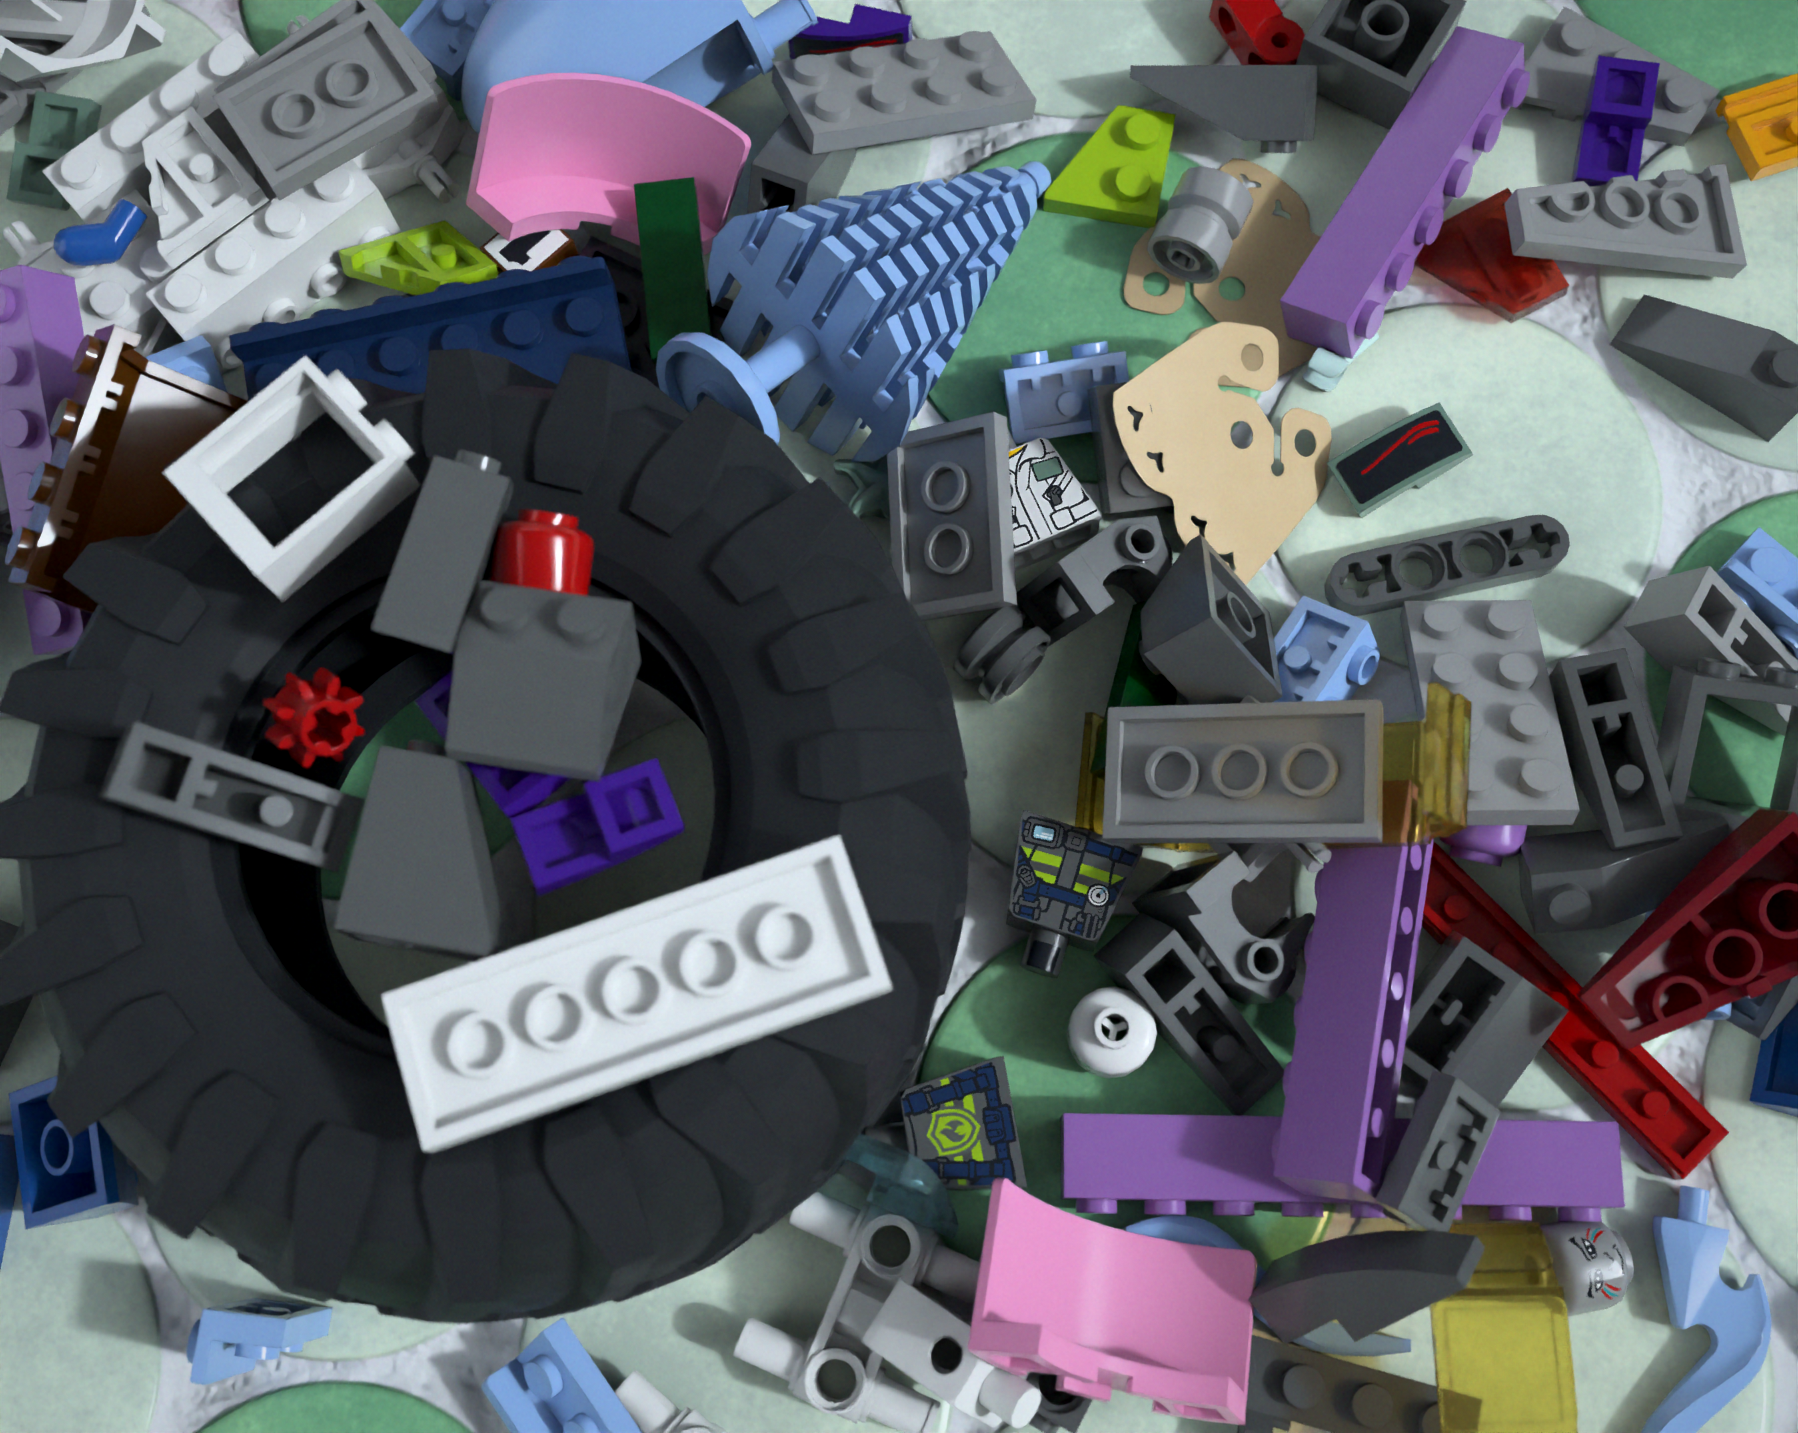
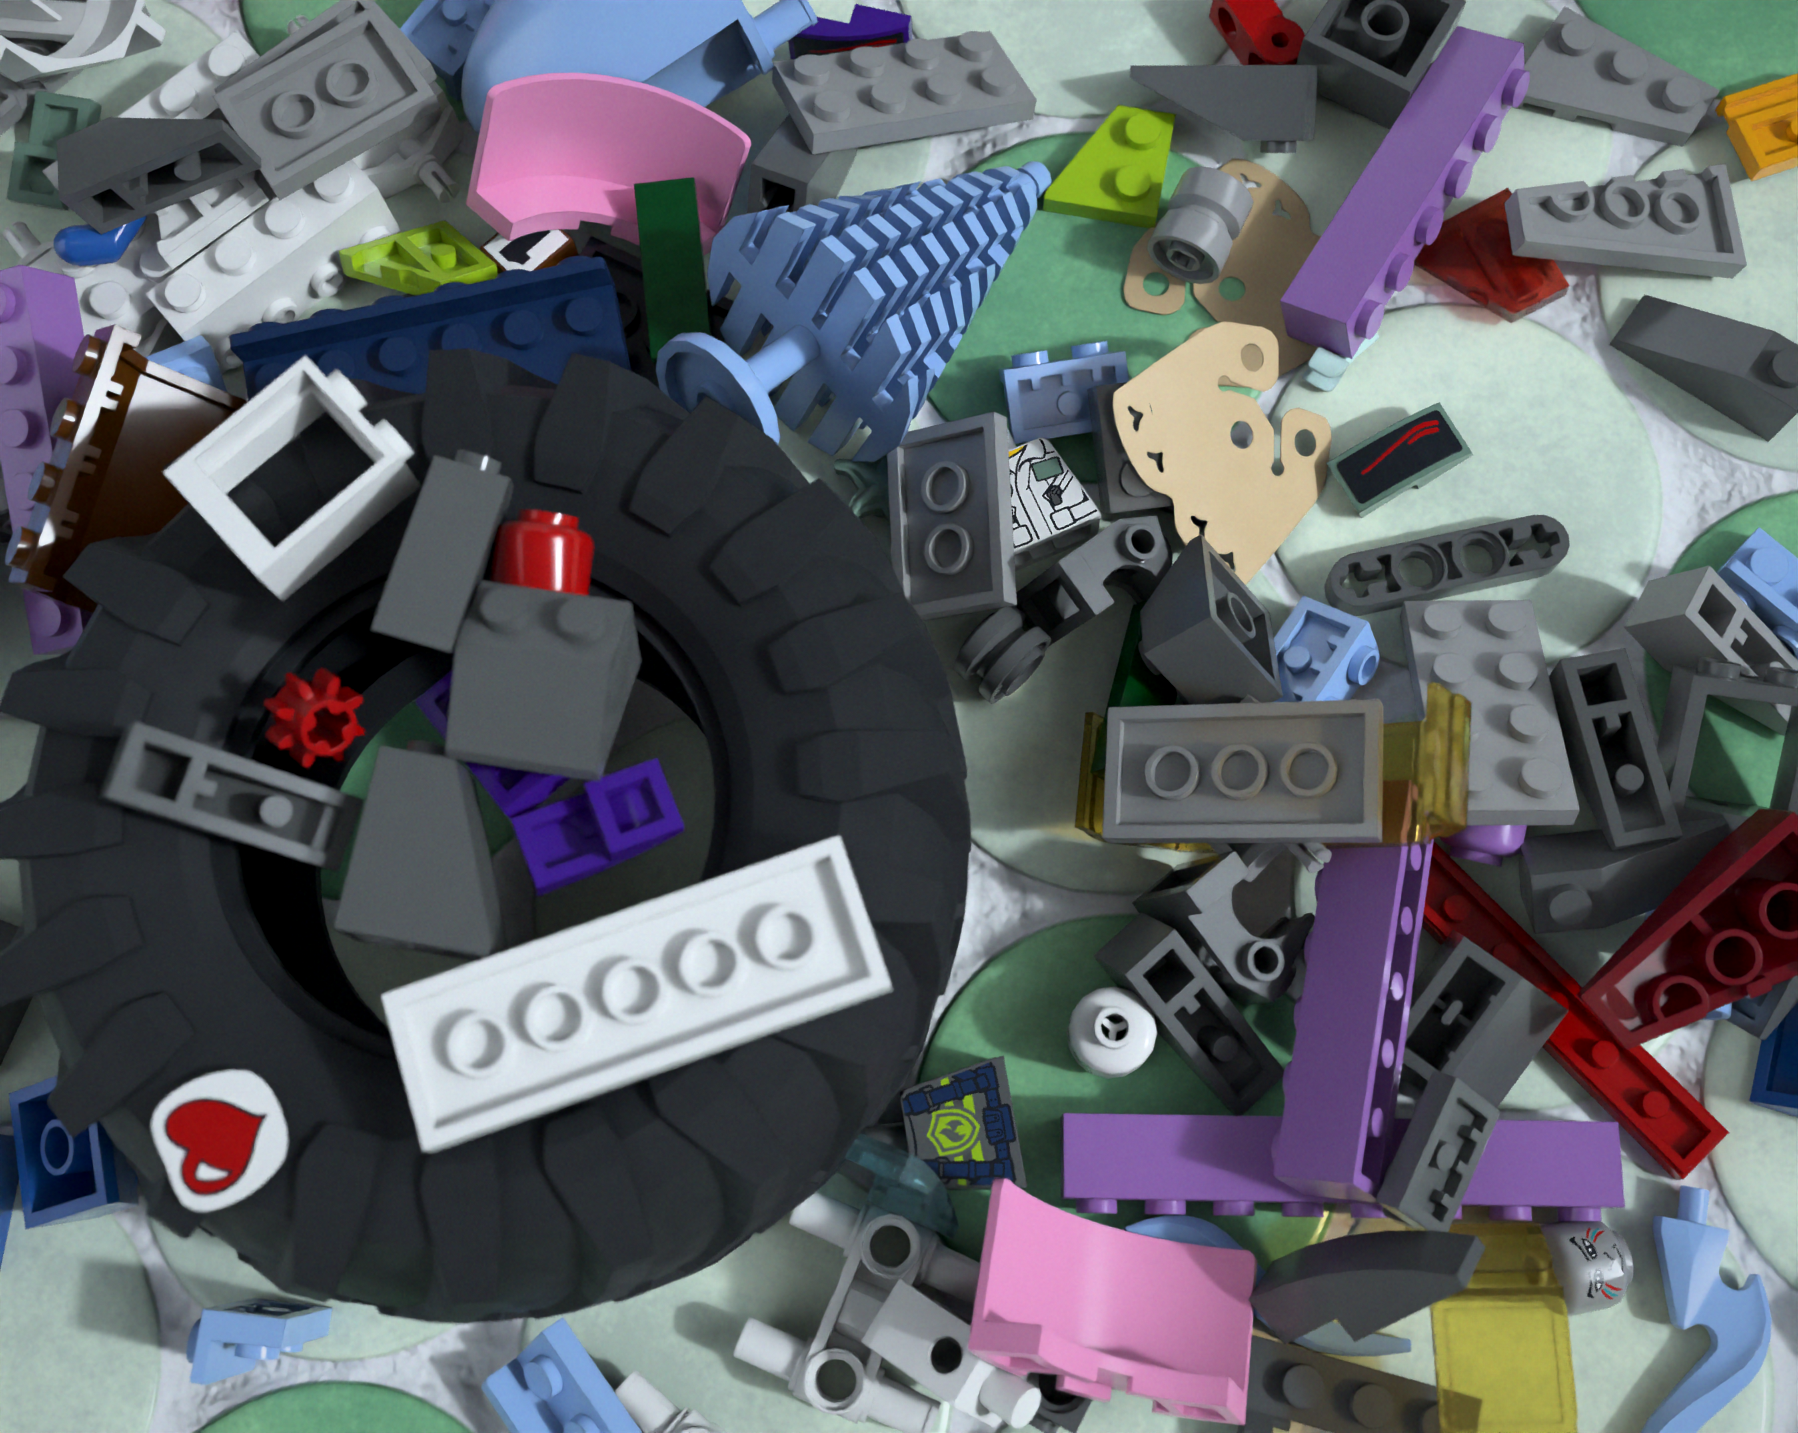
(144, 165): none -> dark grey slope
(220, 1138): none -> sticker
(1064, 888): torso -> none
(1615, 120): dark purple slope -> none

